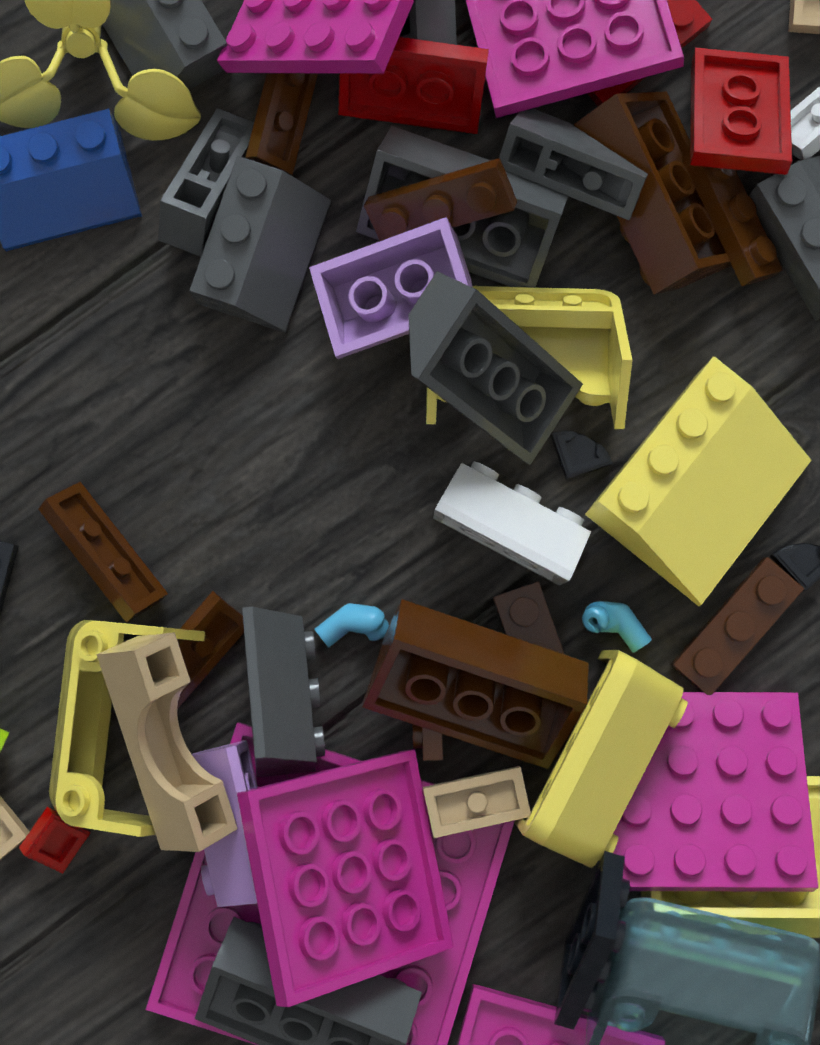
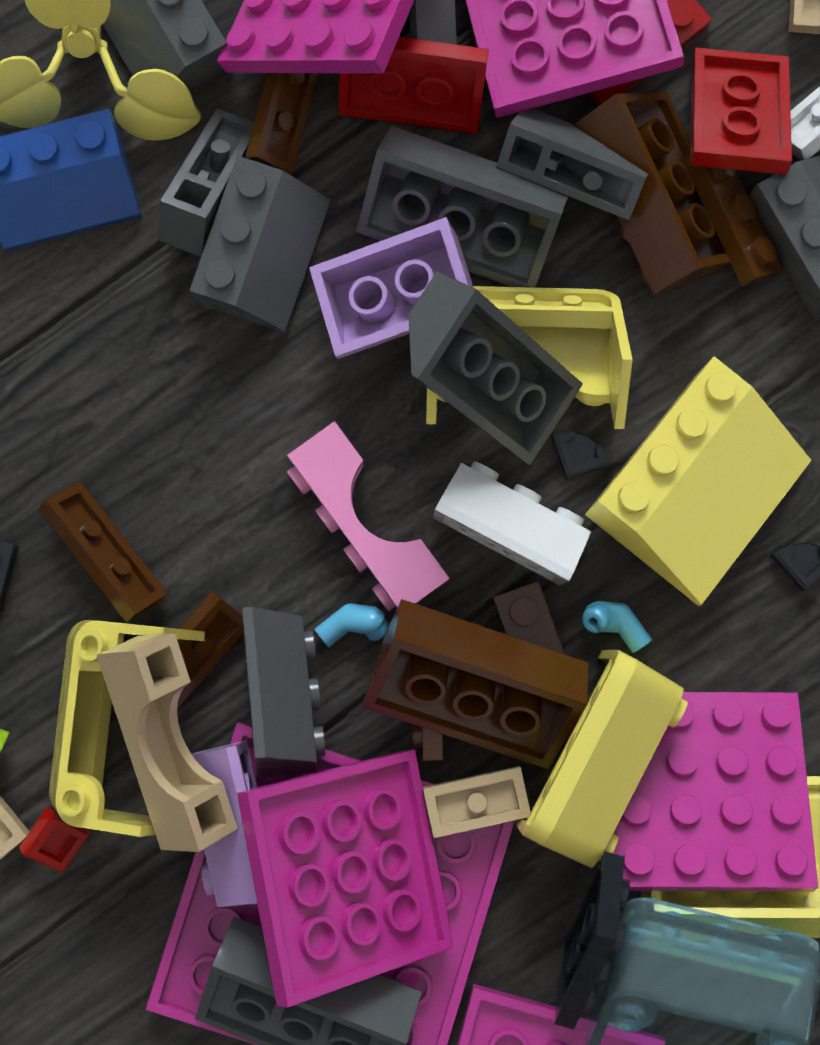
(330, 469): none -> bright pink arch
(458, 195): reddish brown plate -> none
(737, 626): reddish brown plate -> none

